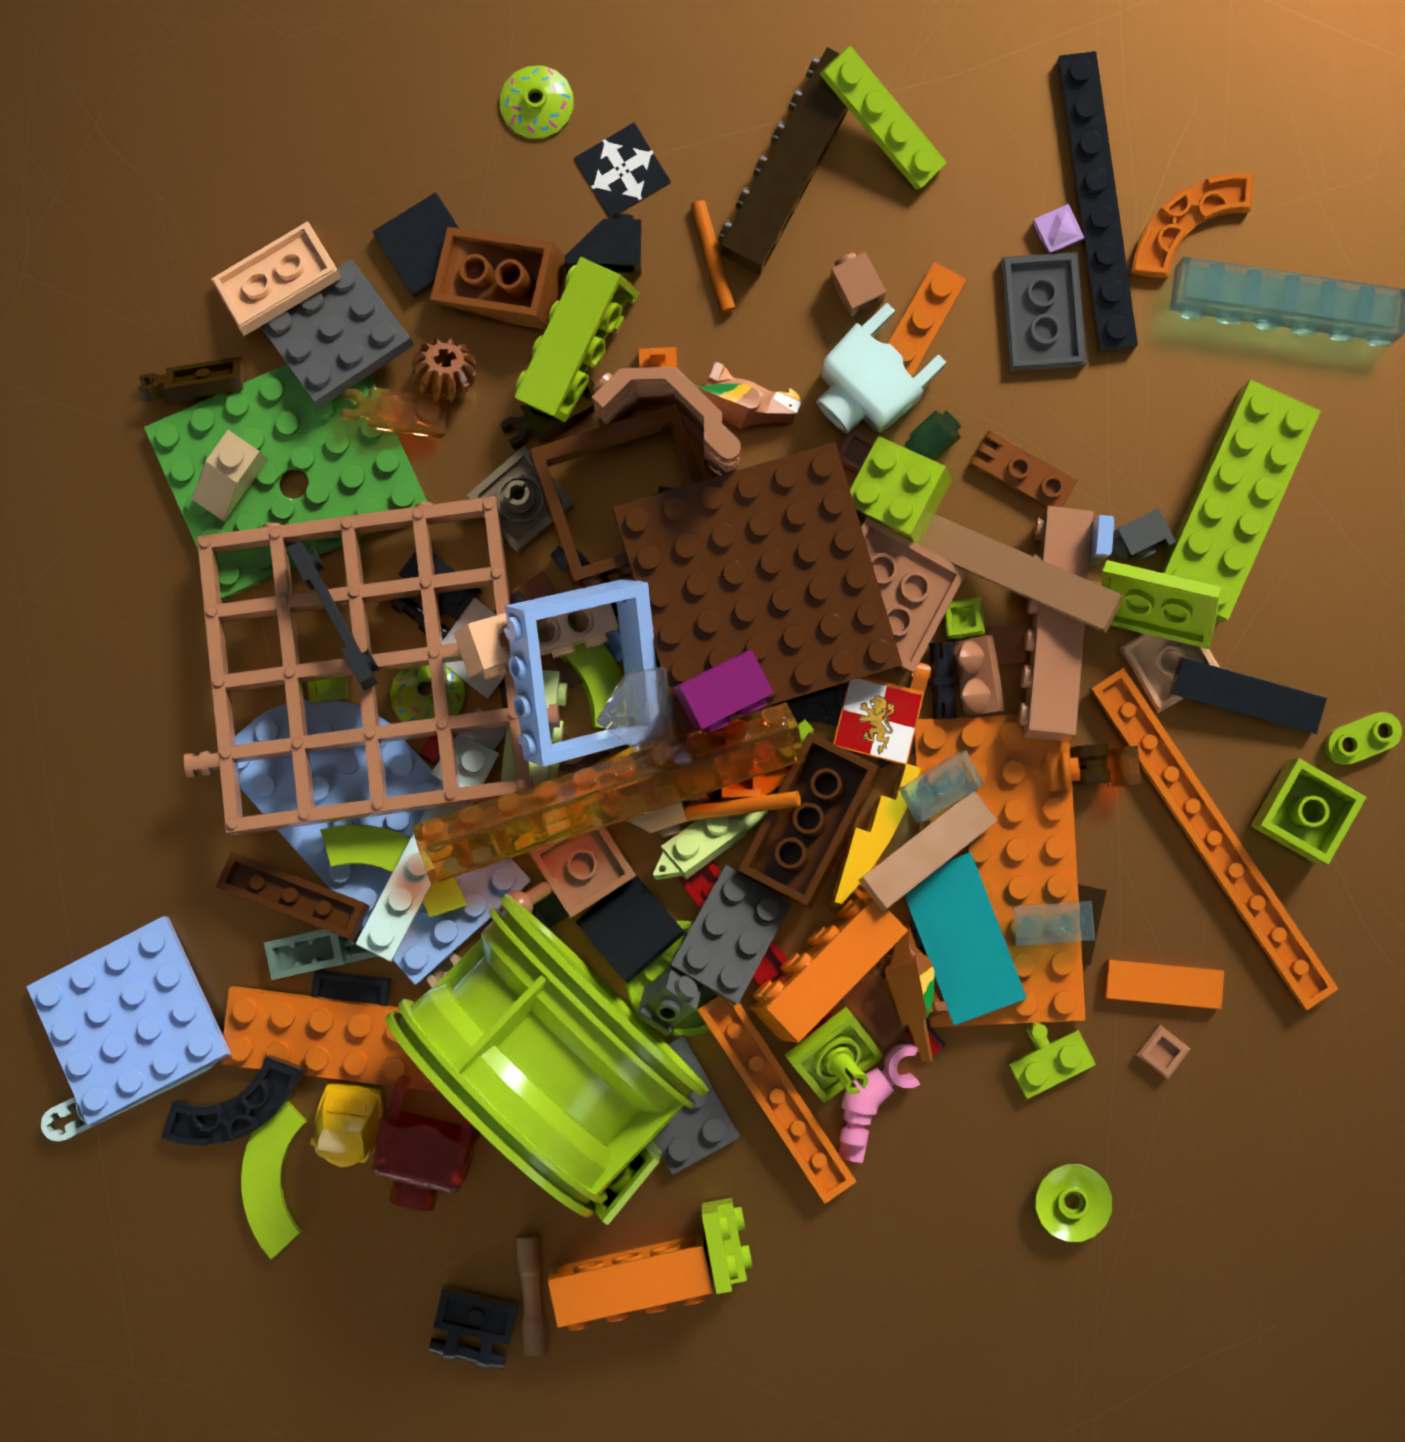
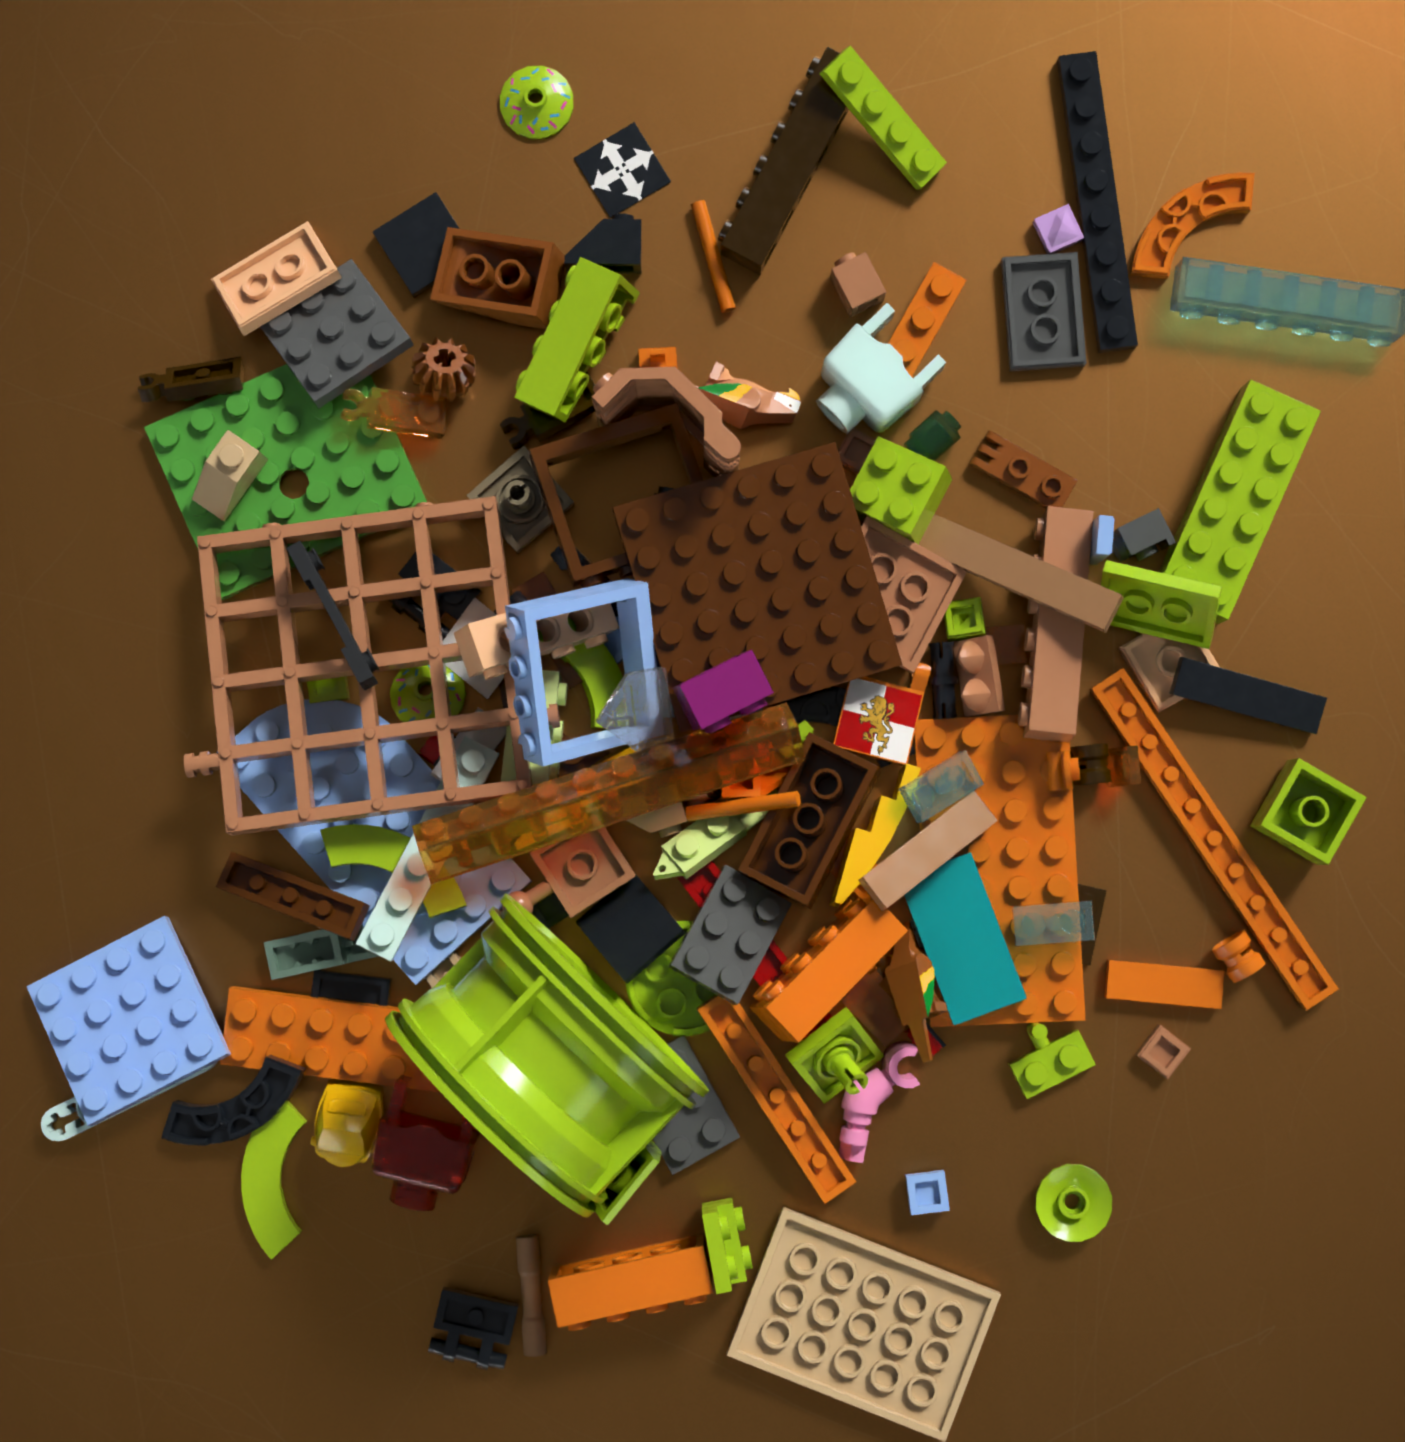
(668, 1000): dark grey brick -> none
(863, 1324): none -> tan plate
(927, 1192): none -> light blue plate
(1238, 956): none -> orange wheel
(1364, 738): lime plate -> none

